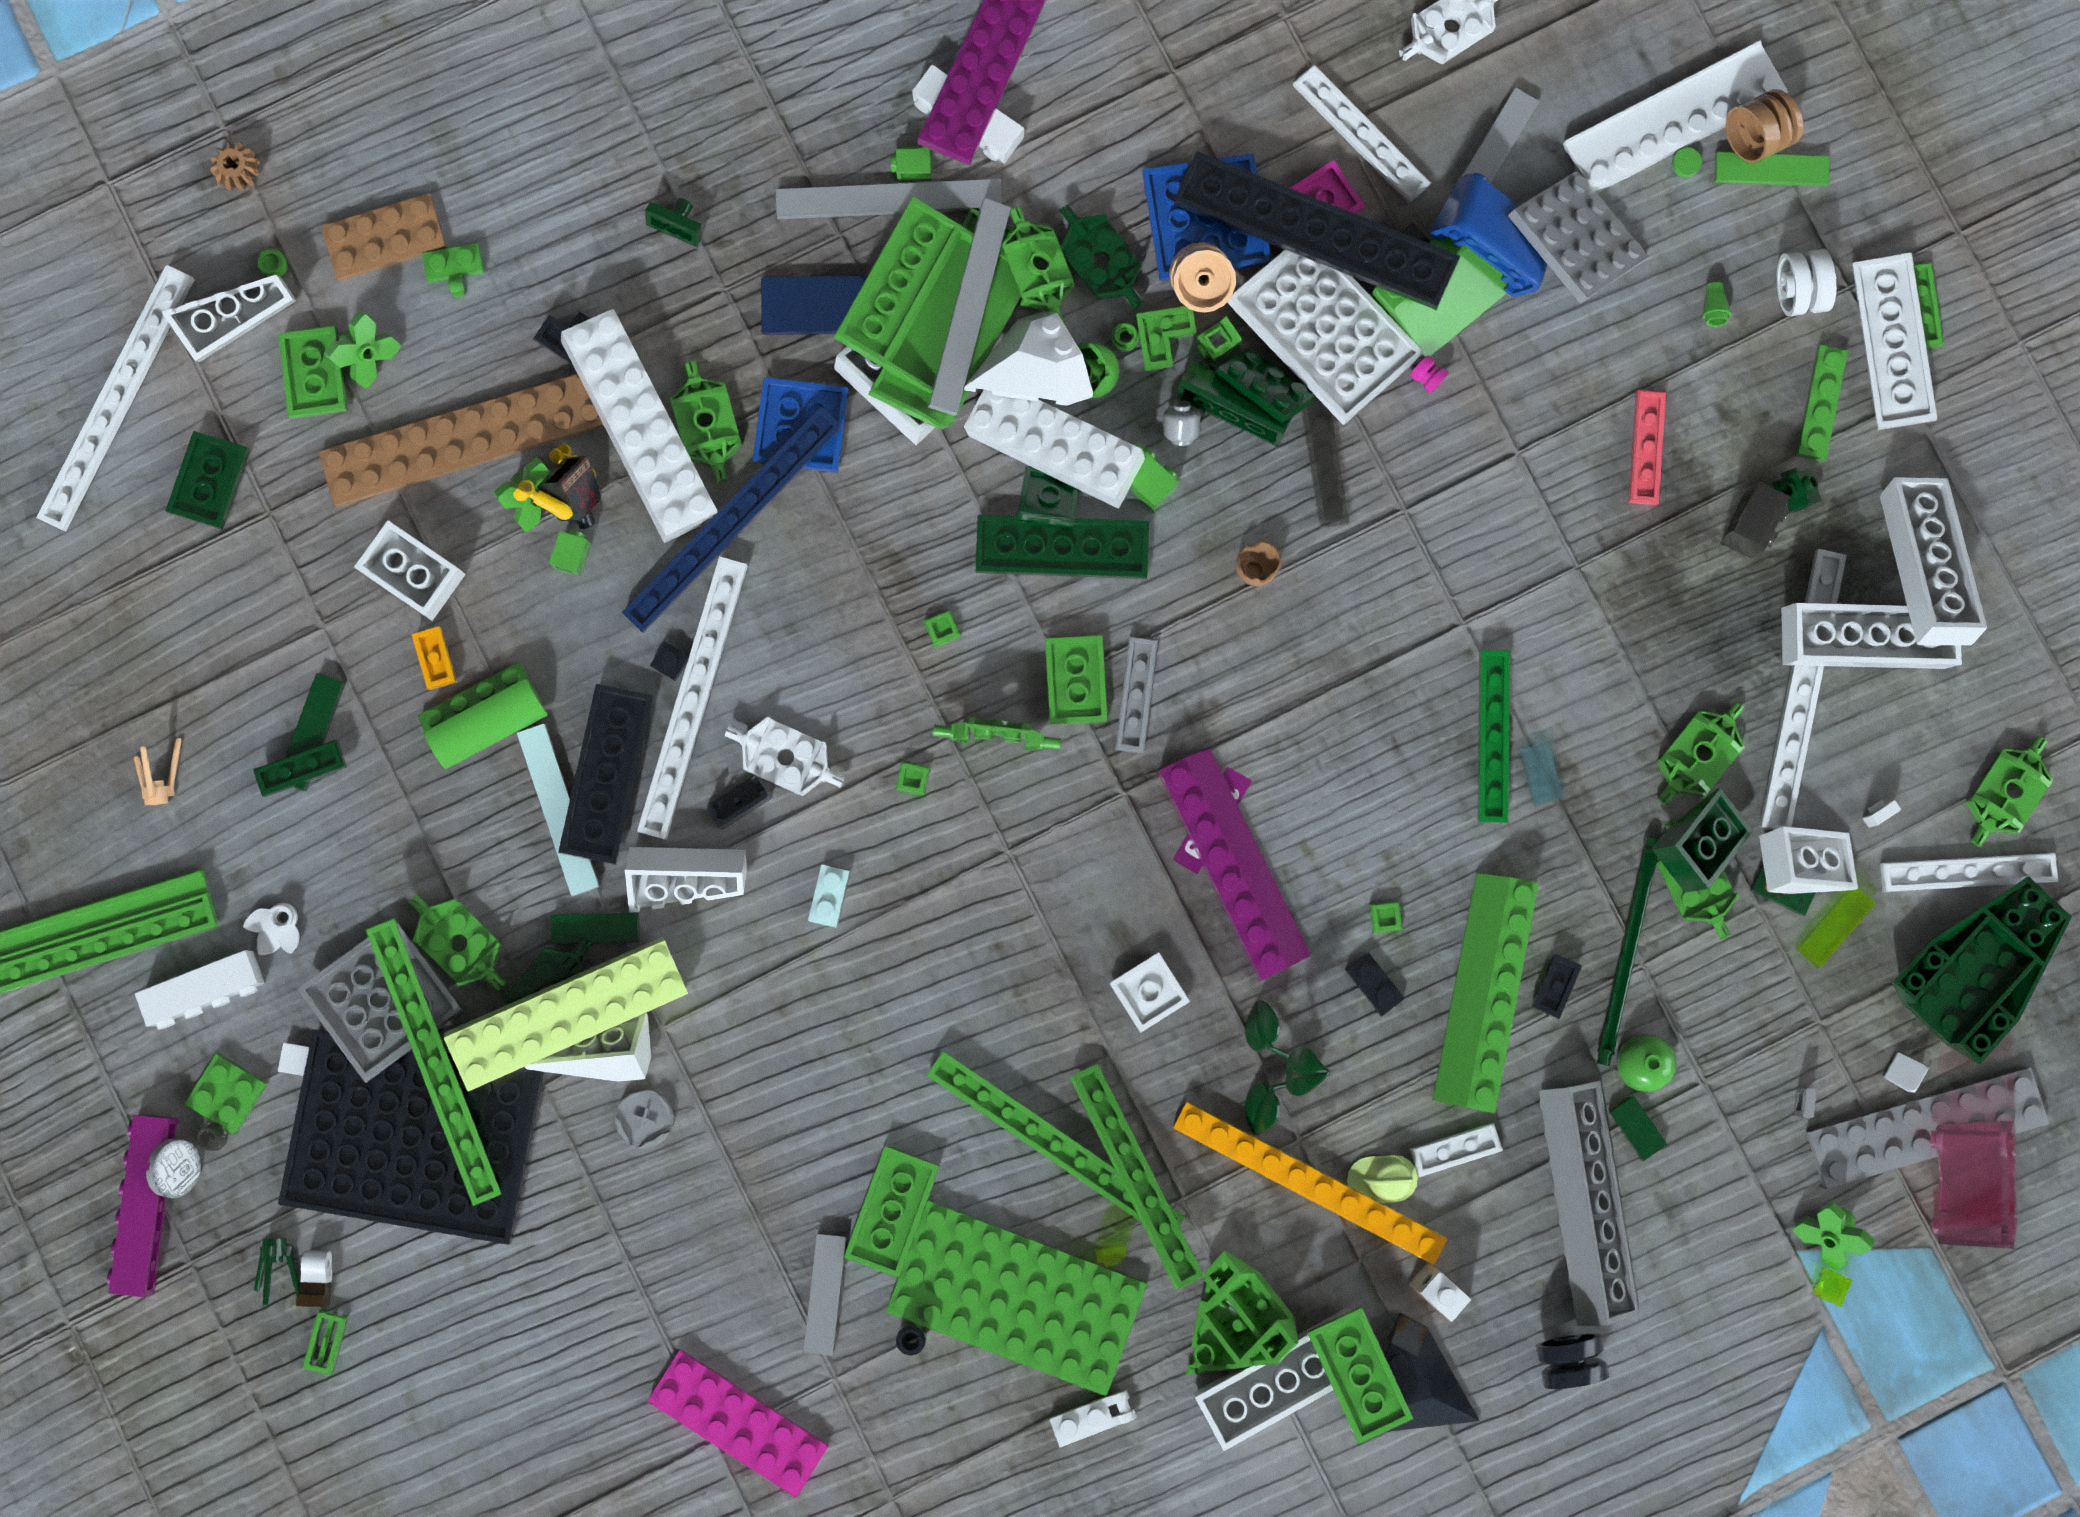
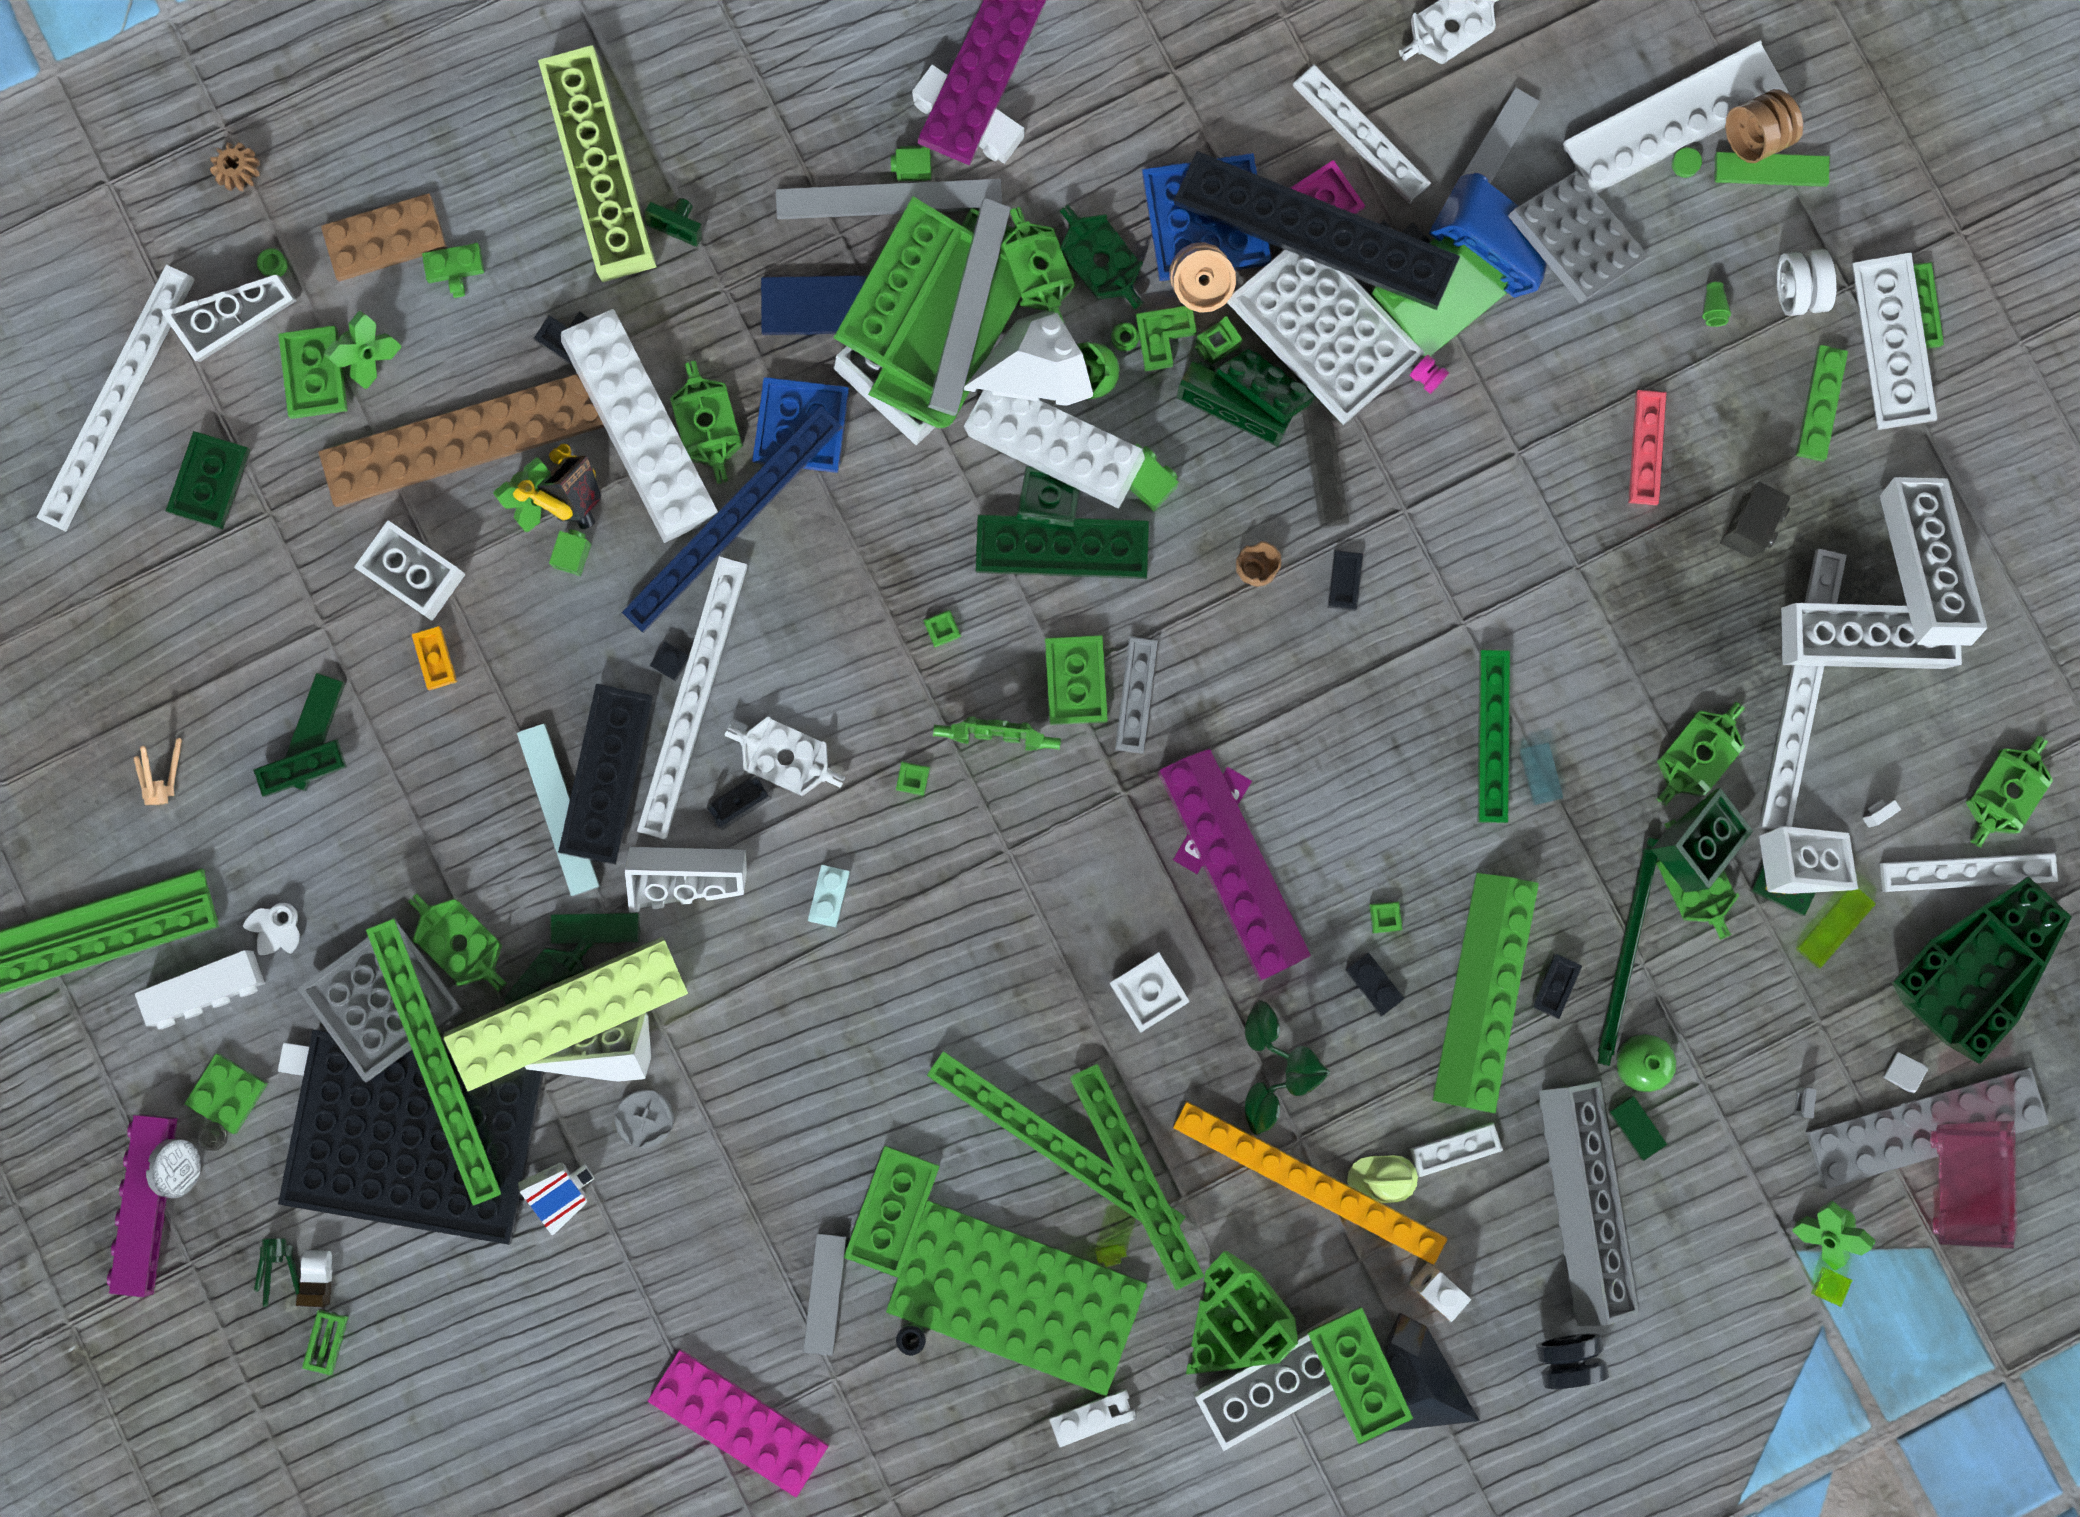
(481, 715): bright green brick -> none
(556, 1194): none -> torso
(597, 163): none -> yellowish green brick
(1182, 423): light grey head -> none
(1345, 580): none -> black tile
(1801, 488): dark green brick -> none

